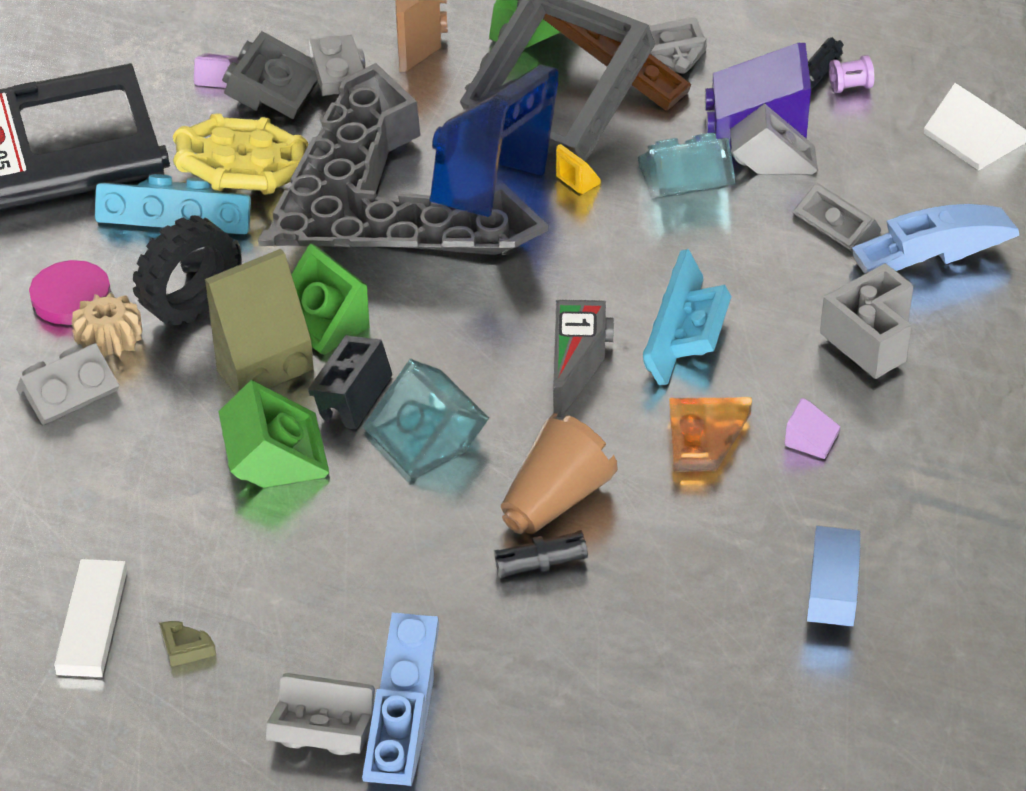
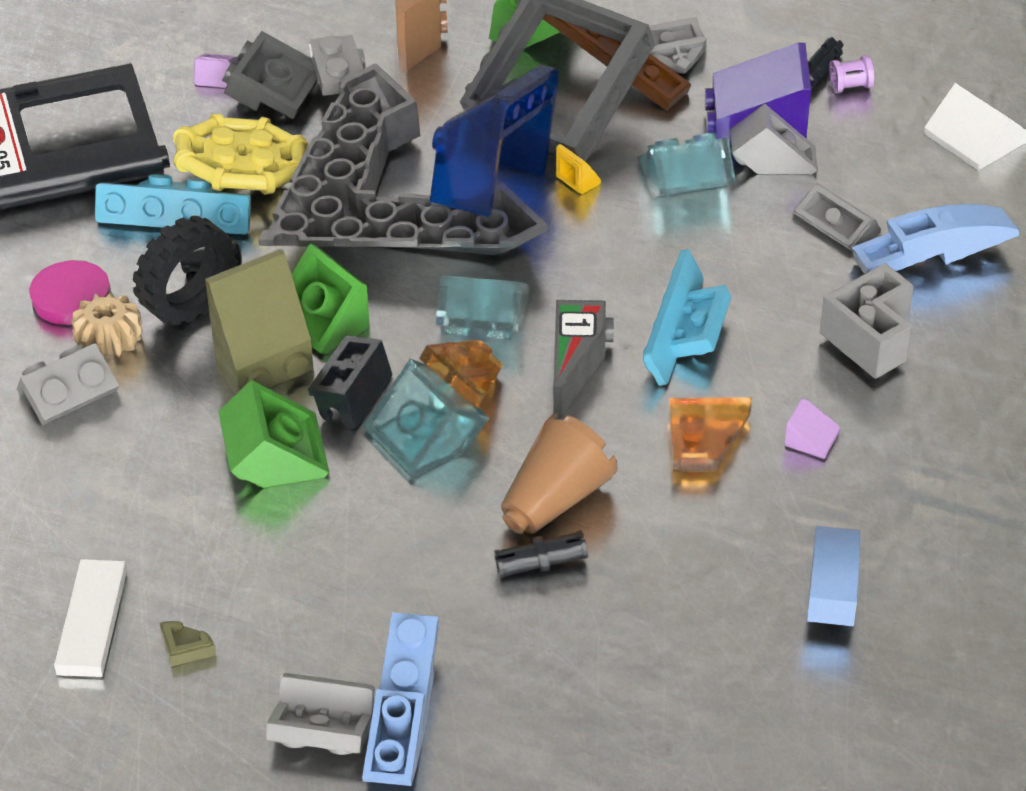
(464, 367): none -> clear orange wing
(482, 305): none -> clear light blue slope

